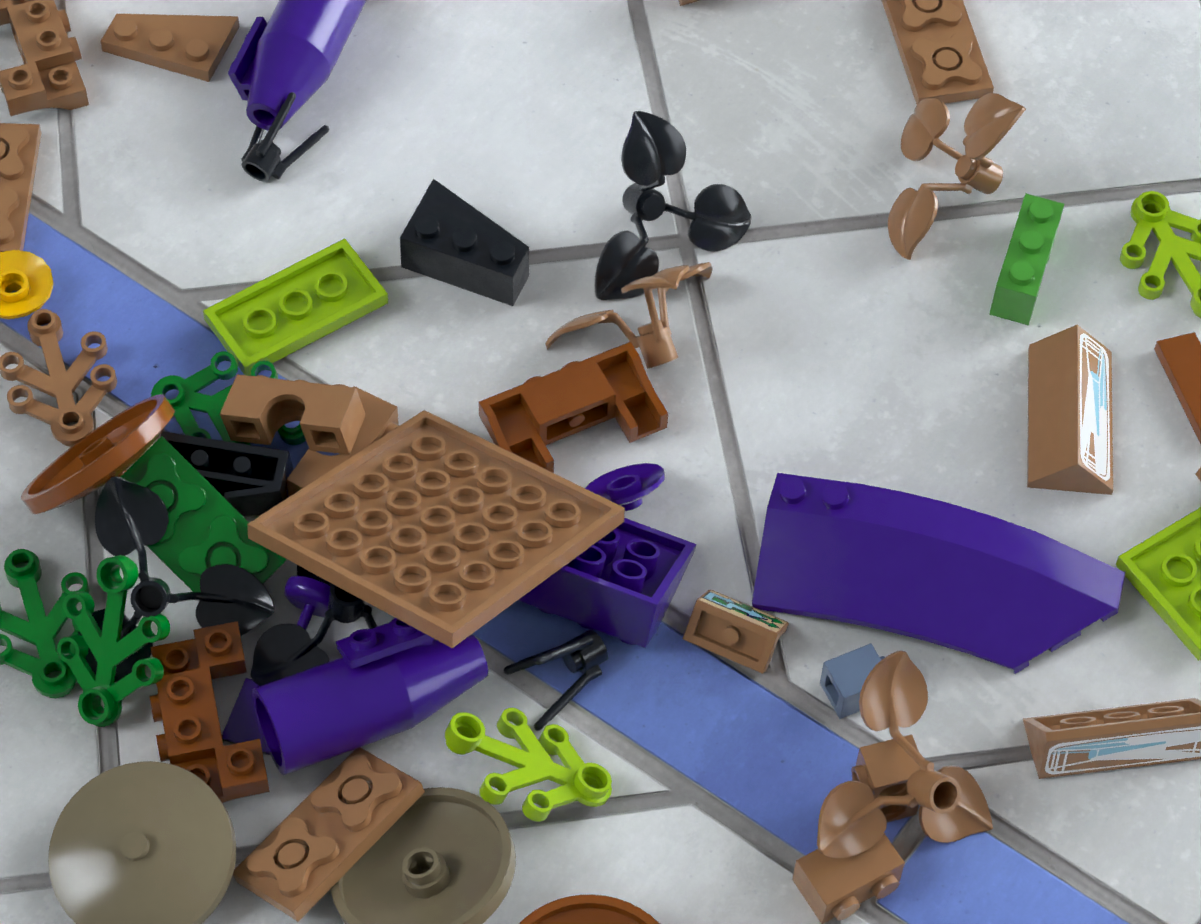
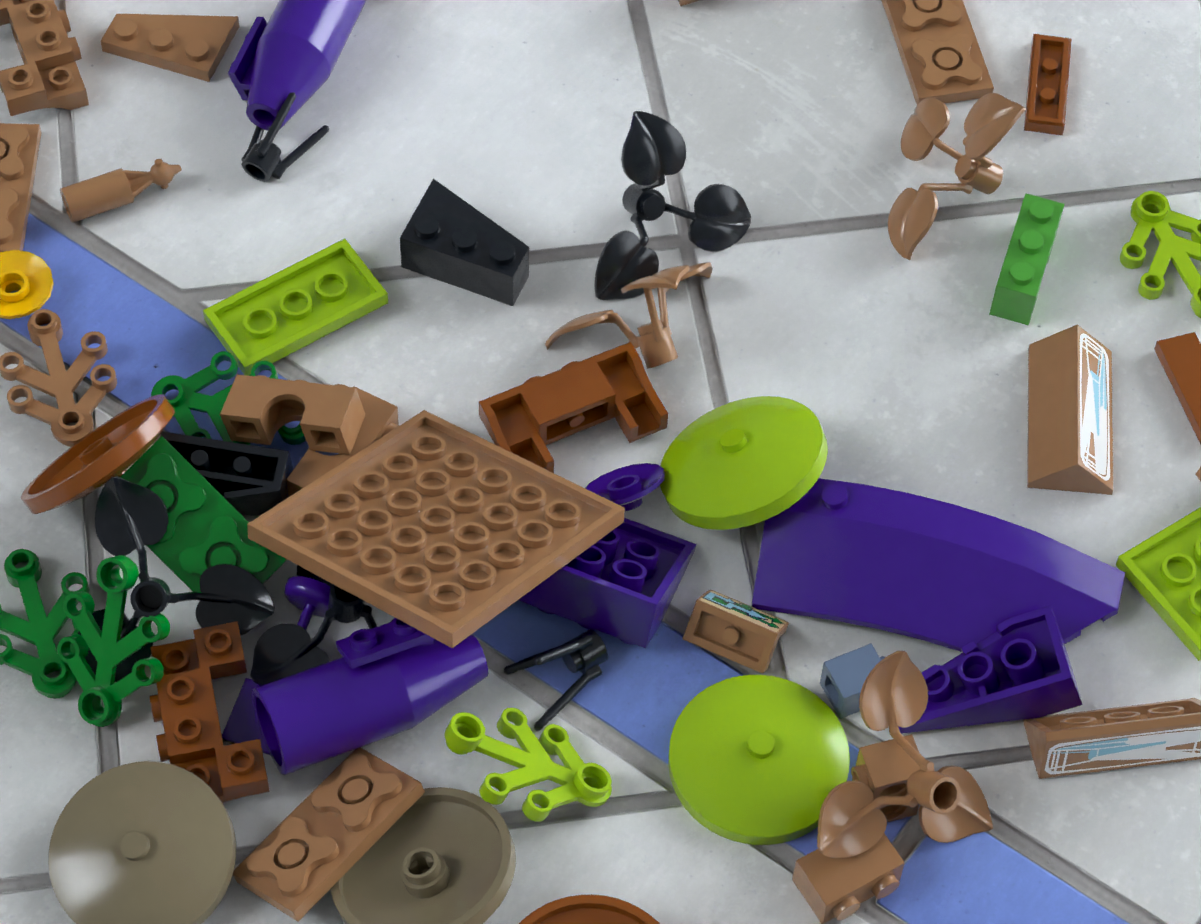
(113, 189): none -> medium nougat wheel
(743, 462): none -> lime dish
(757, 758): none -> lime dish
(1004, 678): none -> dark purple wedge
(1047, 84): none -> dark orange tile

